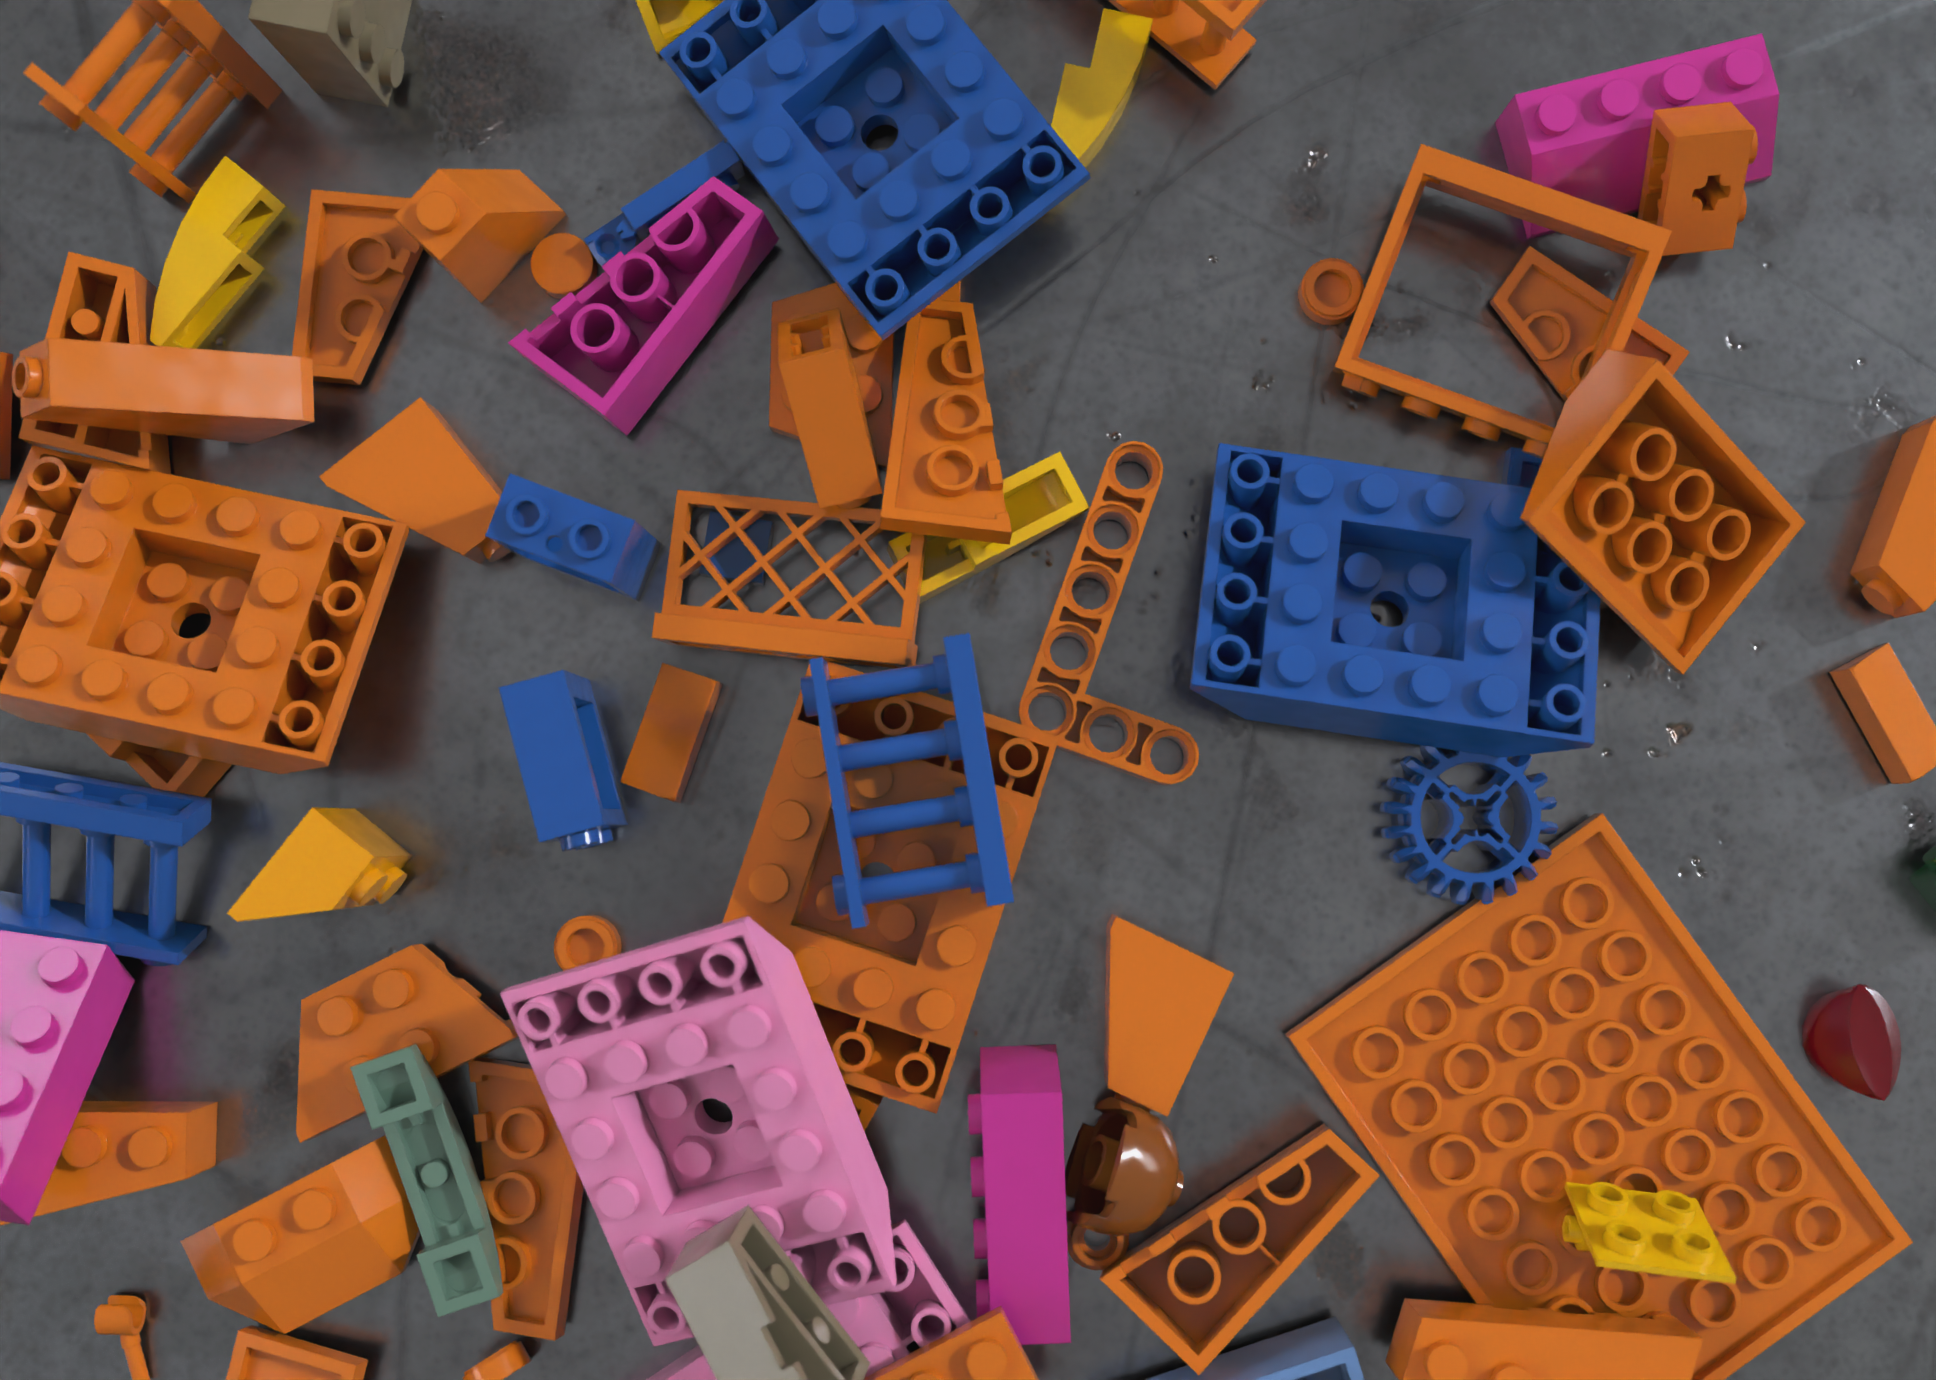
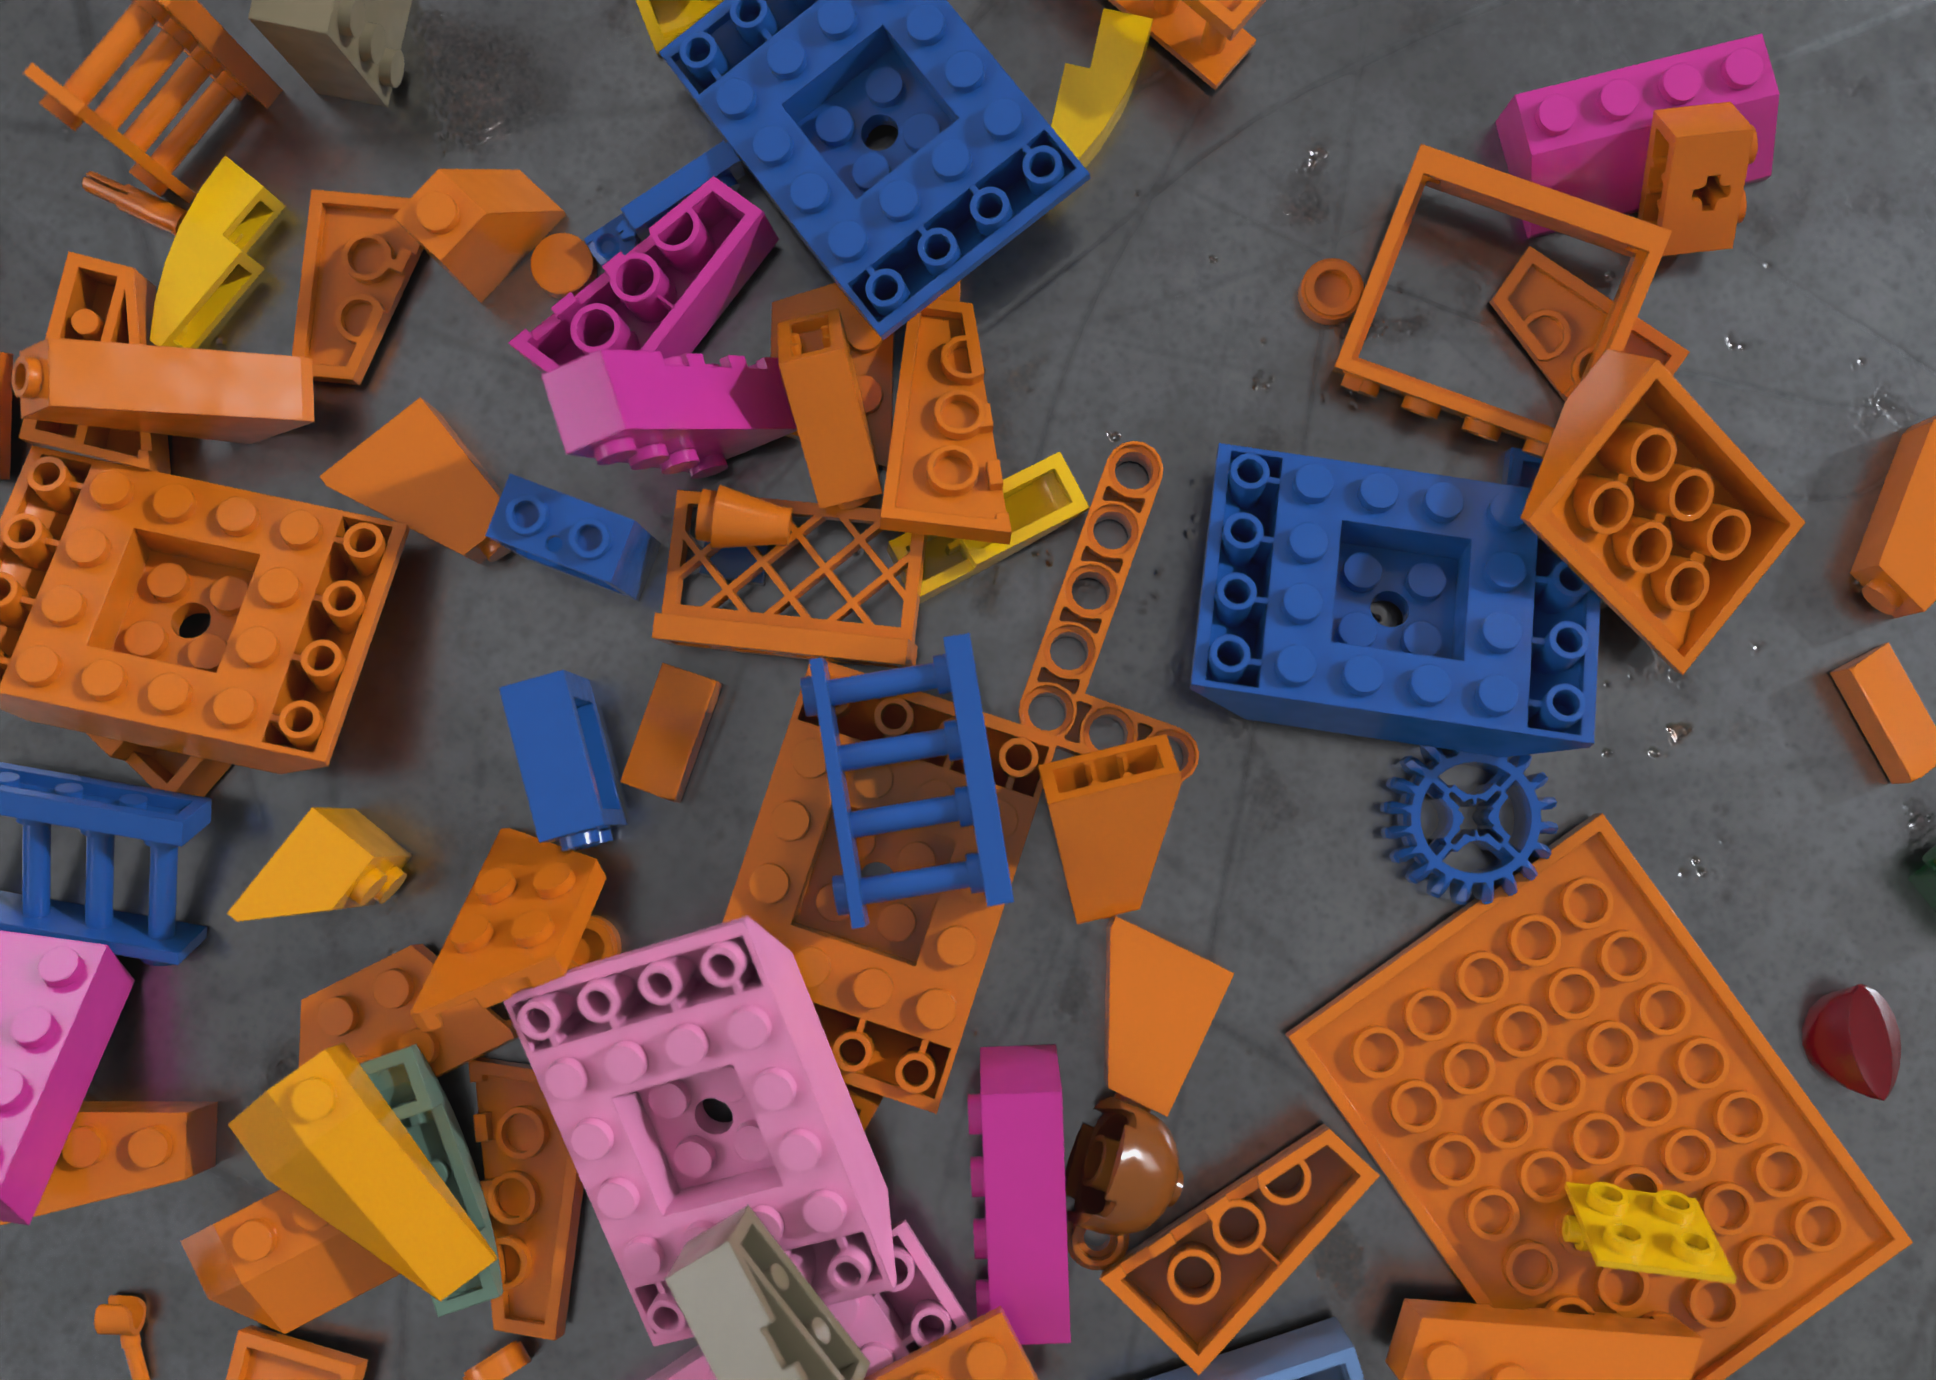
(135, 202): none -> orange piece
(354, 1164): none -> light orange wedge
(513, 926): none -> orange wing
(668, 409): none -> dark pink wedge
(740, 520): none -> orange cone
(1111, 822): none -> orange slope

